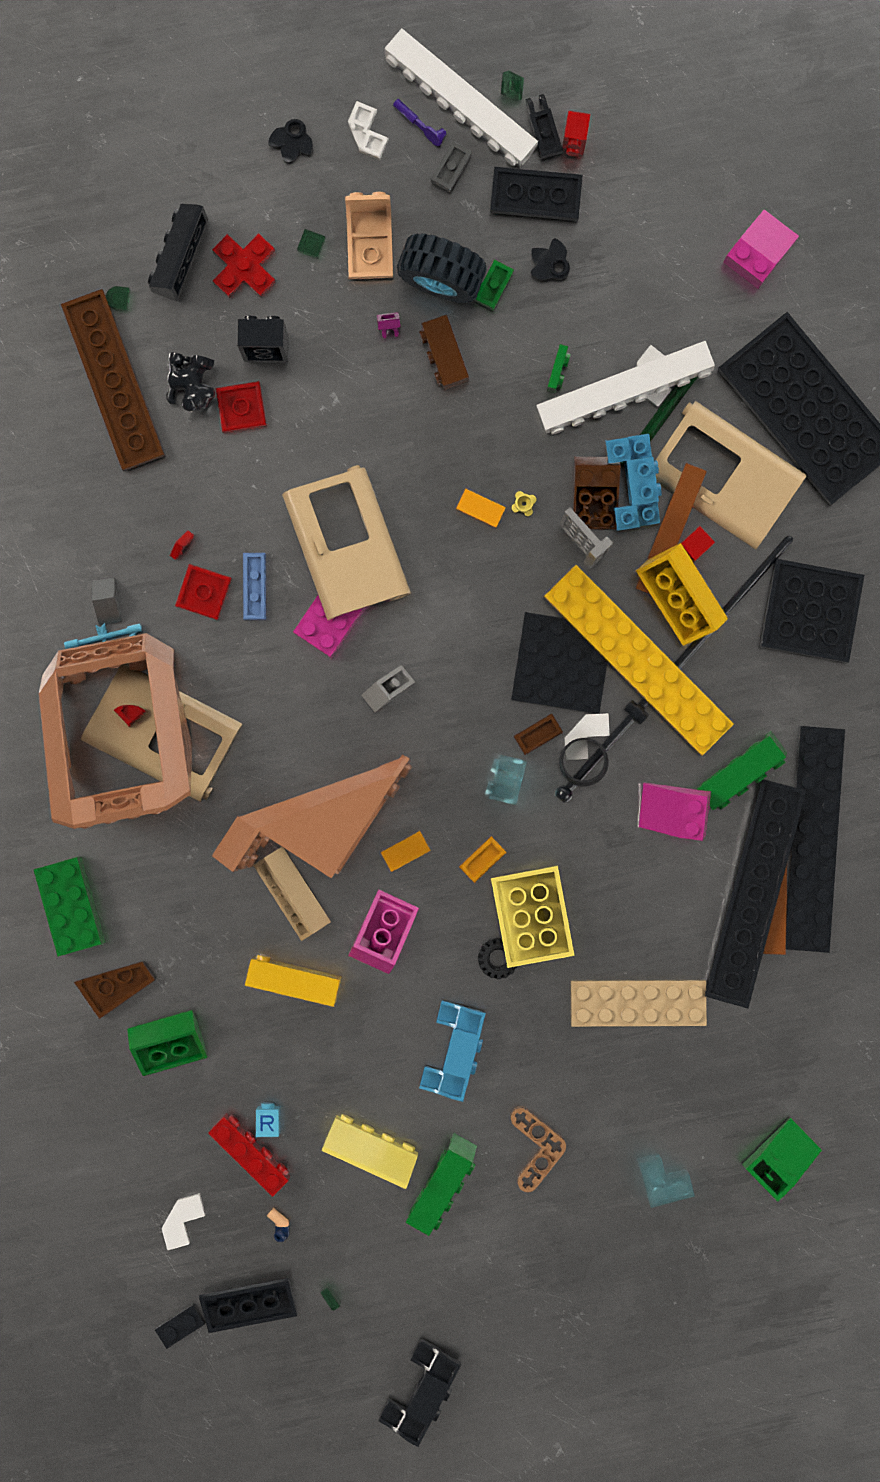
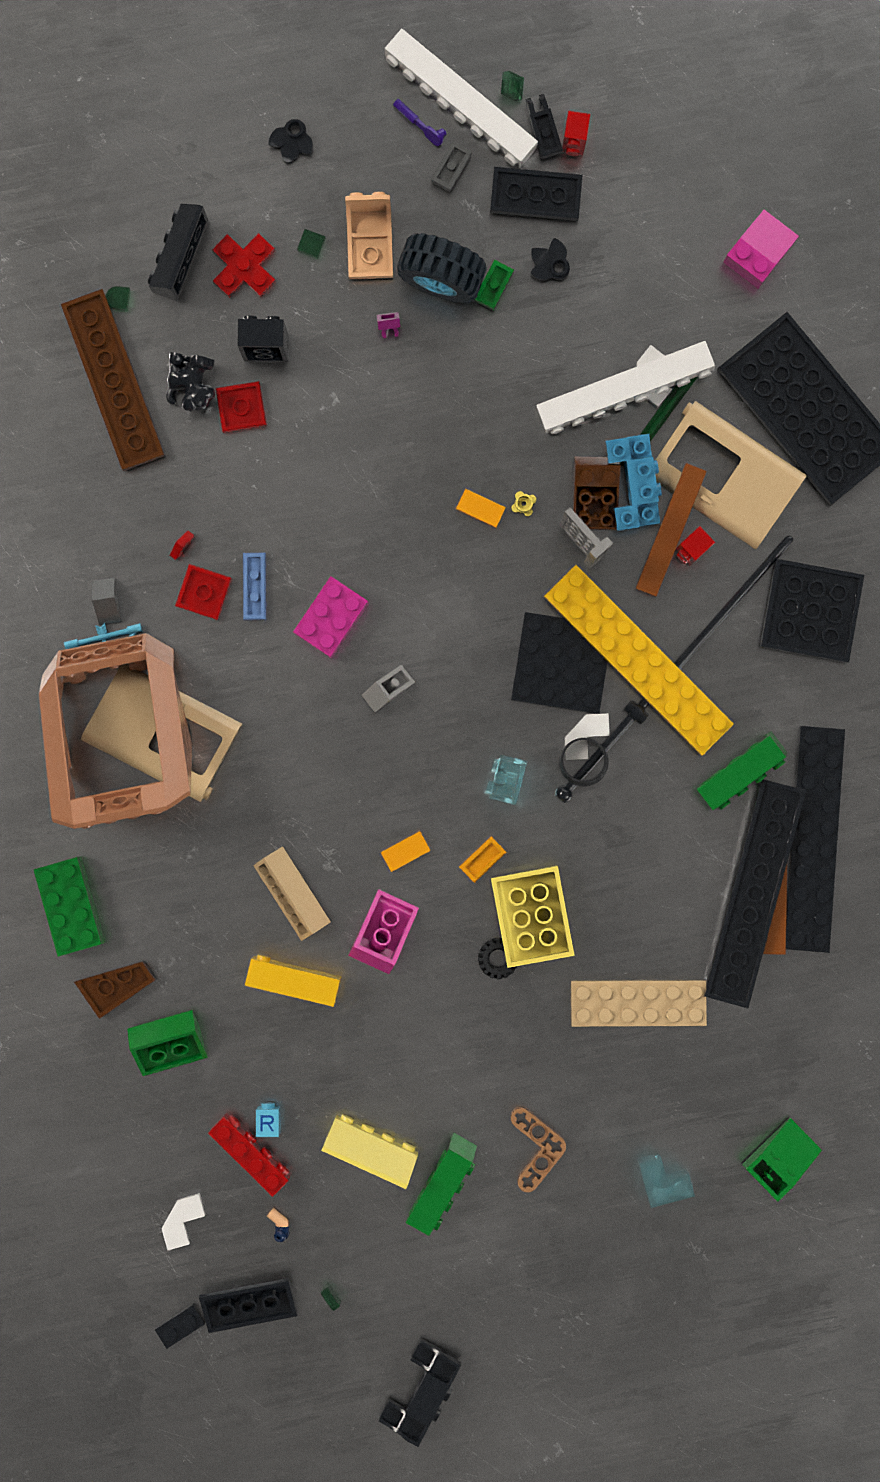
(129, 713): red tile -> none
(317, 825): nougat piece -> none
(357, 573): tan piece -> none
(366, 140): white tile -> none
(444, 352): reddish brown brick -> none
(461, 1051): dark azure bracket -> none
(538, 734): reddish brown tile -> none
(561, 360): green plate -> none
(675, 811): dark pink slope -> none
(682, 594): yellow brick -> none

